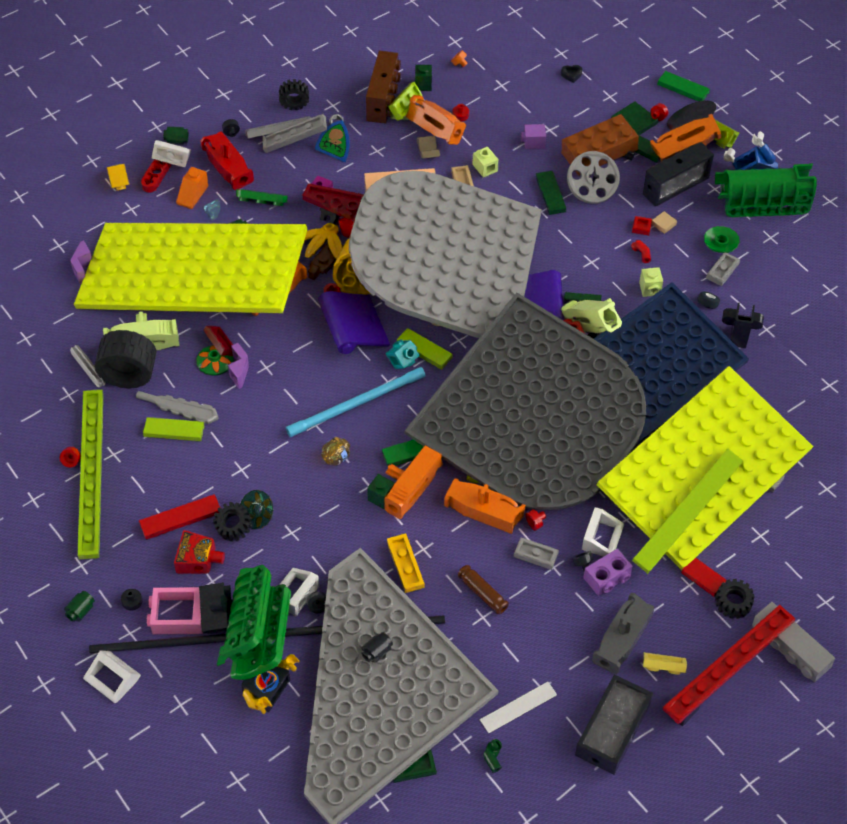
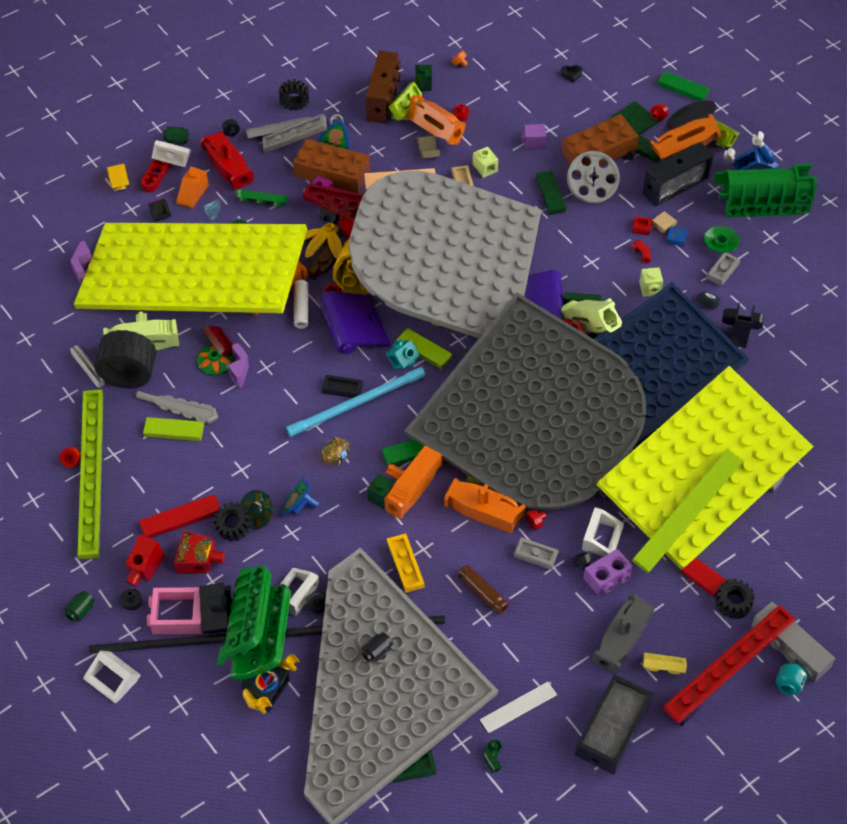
(143, 560): none -> red torso
(159, 209): none -> black tile
(298, 498): none -> blue shield
(300, 304): none -> white axle
(333, 163): none -> dark orange brick
(342, 386): none -> black tile
(676, 236): none -> blue tile
(791, 679): none -> teal head

